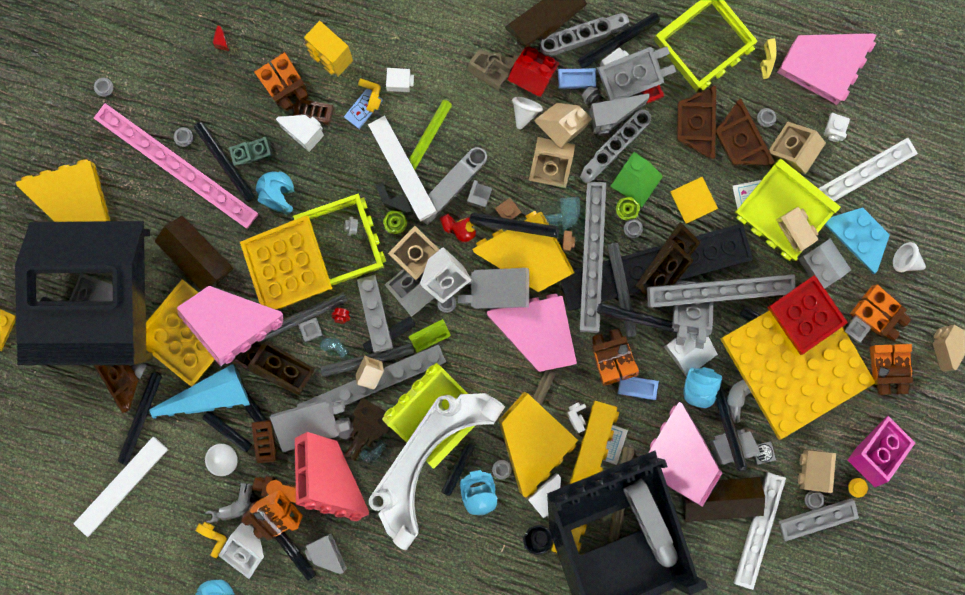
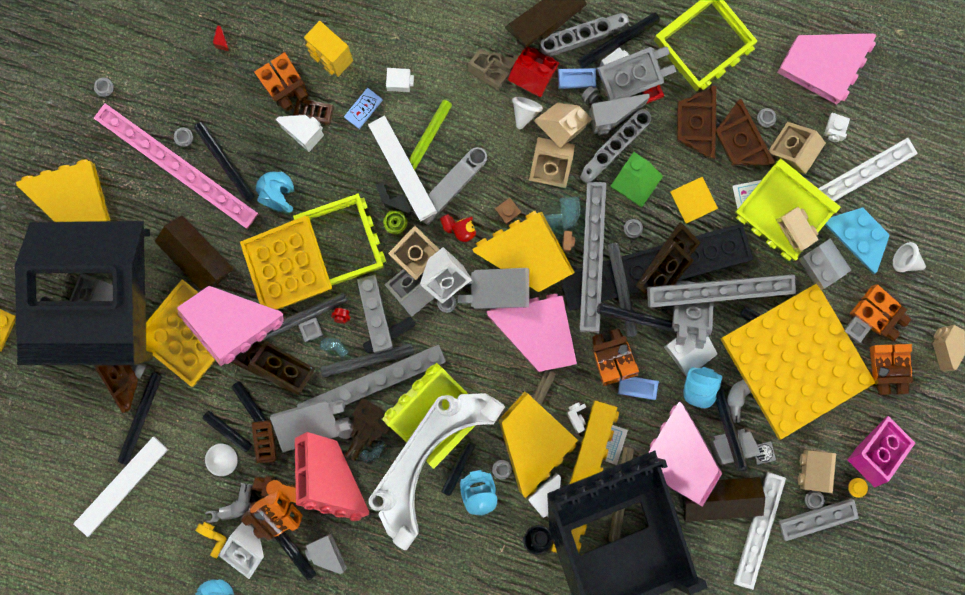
(216, 391): medium azure wedge -> none
(251, 151): sand green slope -> none
(350, 226): light grey plate -> none
(369, 372): tan panel -> none
(374, 101): yellow plate -> none
(429, 336): lime plate -> none
(479, 195): light grey panel -> none
(514, 225): black axle -> none
(633, 206): lime plate -> none
(651, 522): light grey piece -> none
(767, 65): light yellow slope -> none
(807, 315): red plate -> none

